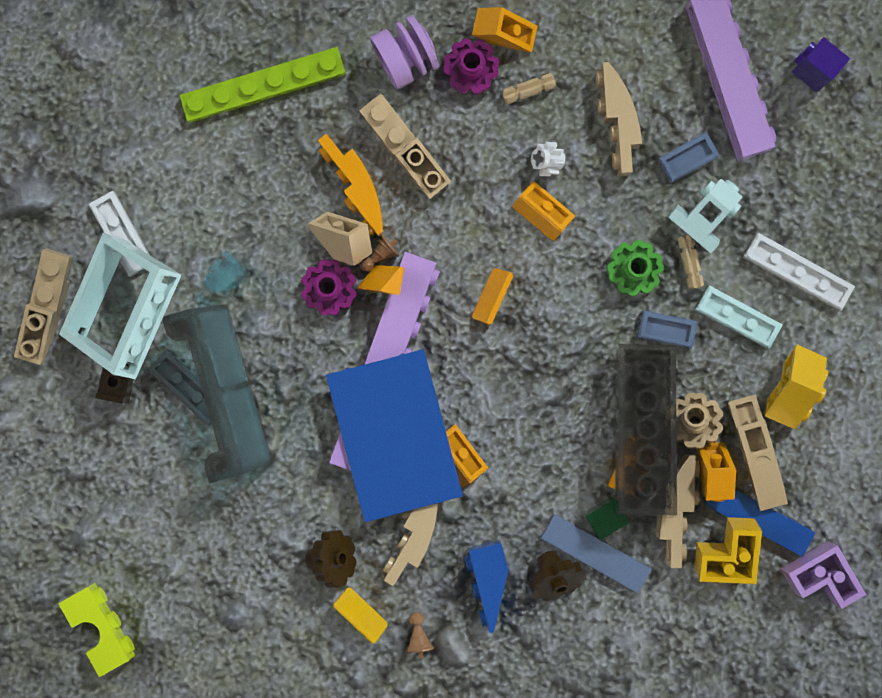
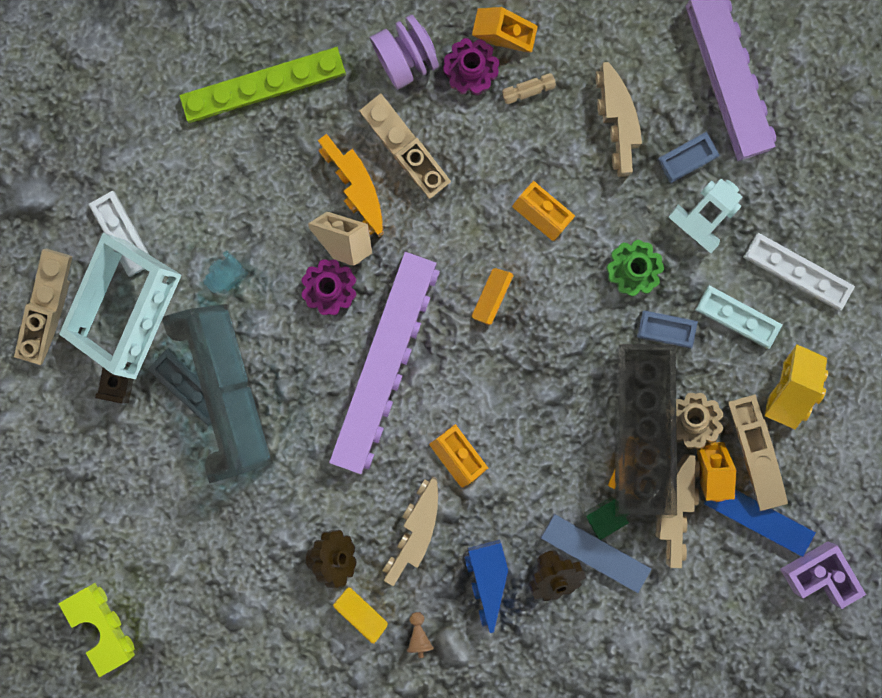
(383, 251): medium nougat piece -> none
(383, 280): light orange slope -> none
(394, 435): blue piece -> none
(548, 159): white gear -> none
(690, 262): tan axle -> none
(735, 558): yellow brick -> none
(819, 64): dark purple brick -> none

